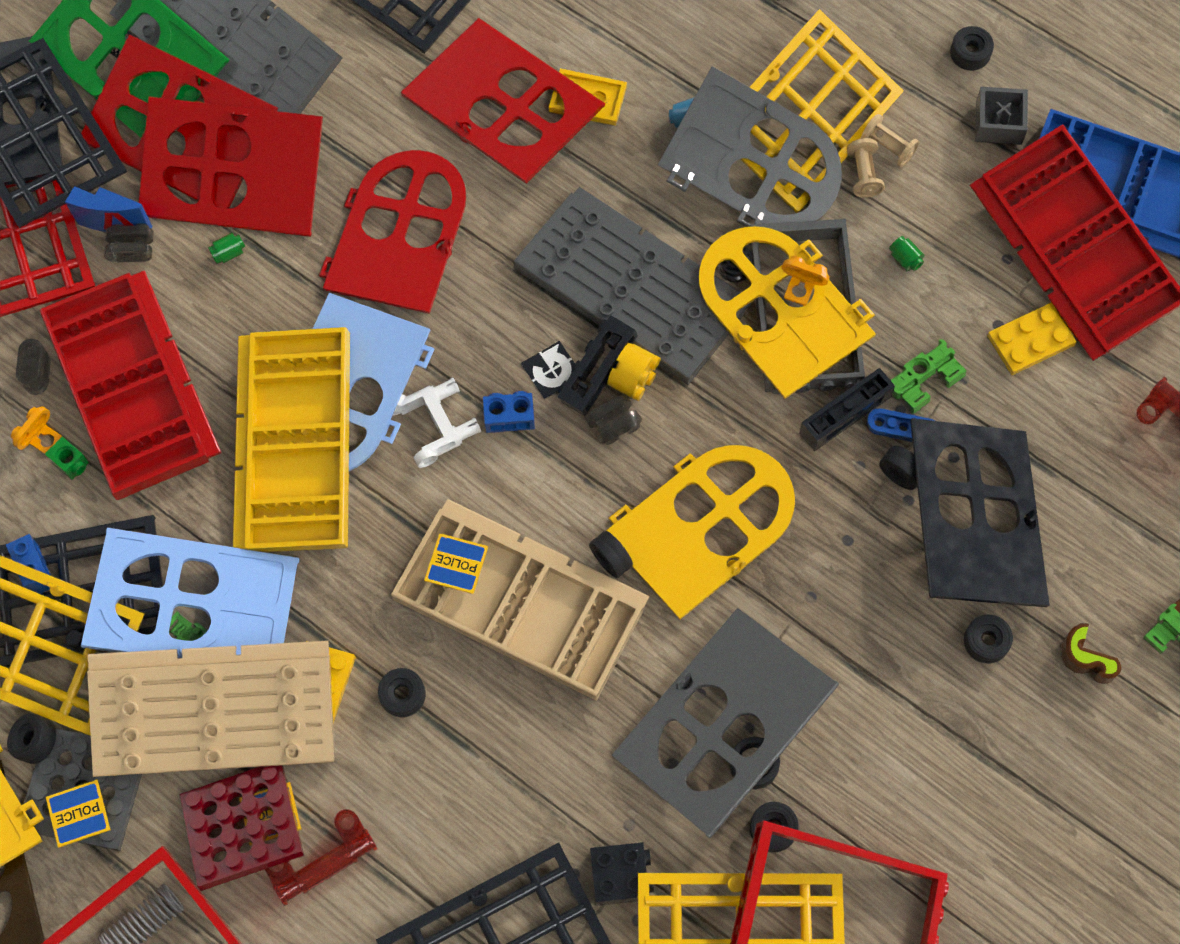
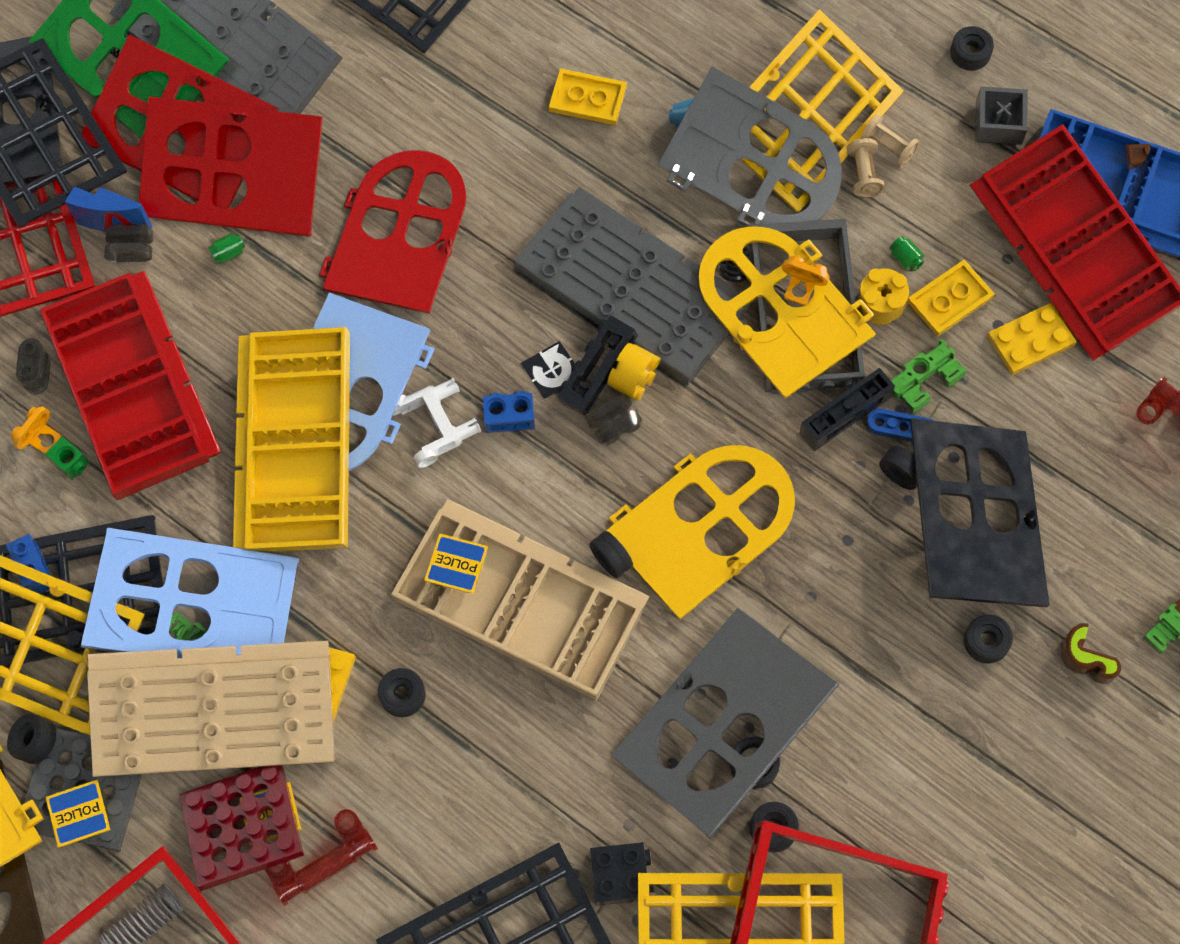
(472, 72): red door -> none
(884, 294): none -> yellow brick
(950, 298): none -> yellow plate
(1136, 155): none -> reddish brown tile

